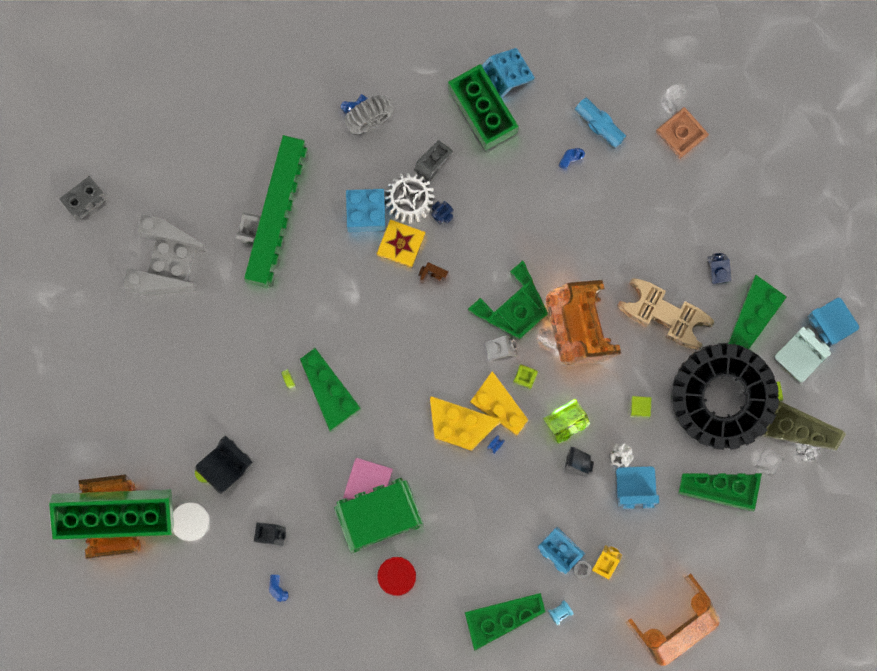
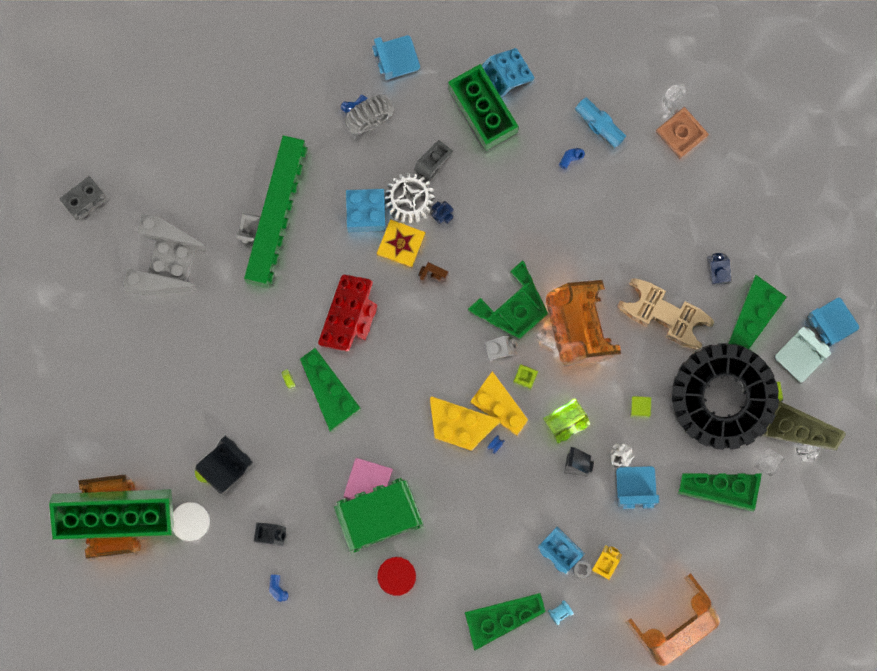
(348, 314): none -> red bracket
(396, 56): none -> dark azure bracket

